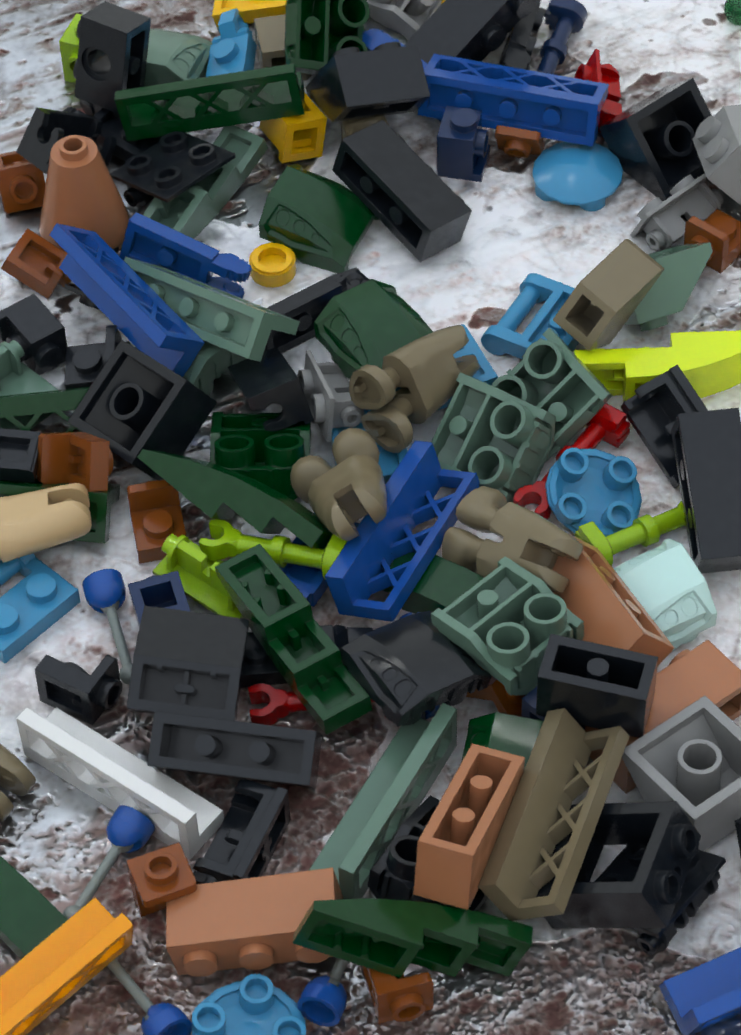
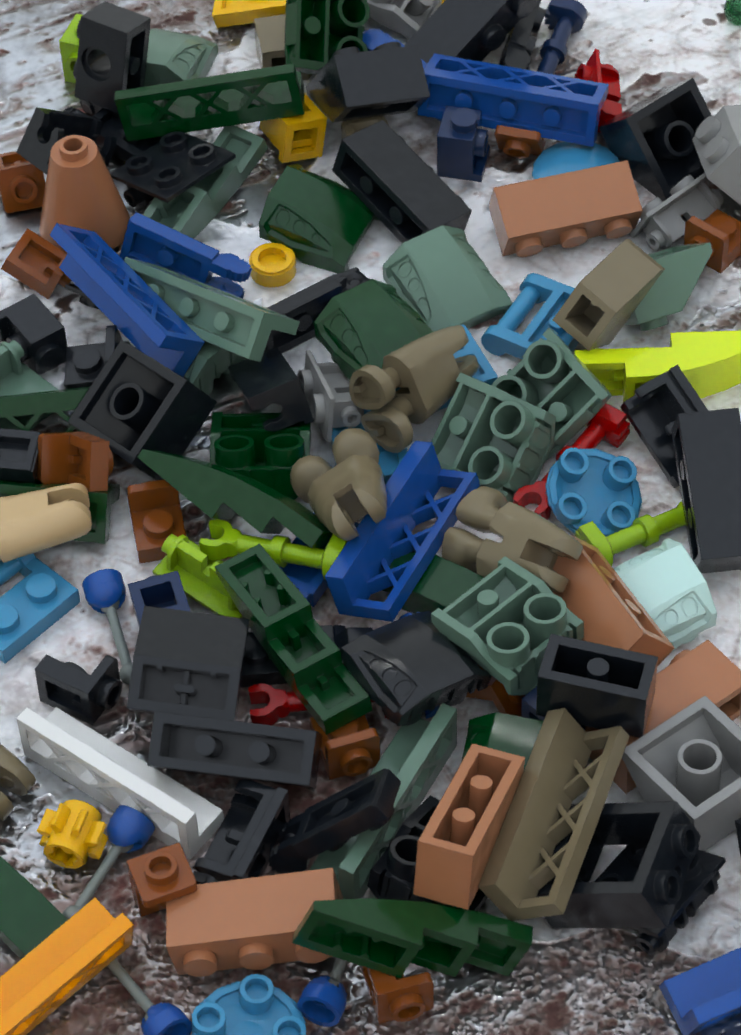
(72, 834): none -> yellow gear
(234, 47): dark azure hinge -> none
(335, 821): none -> black hinge
(349, 749): none -> dark orange bracket
(445, 280): none -> sand green slope
(565, 209): none -> nougat brick

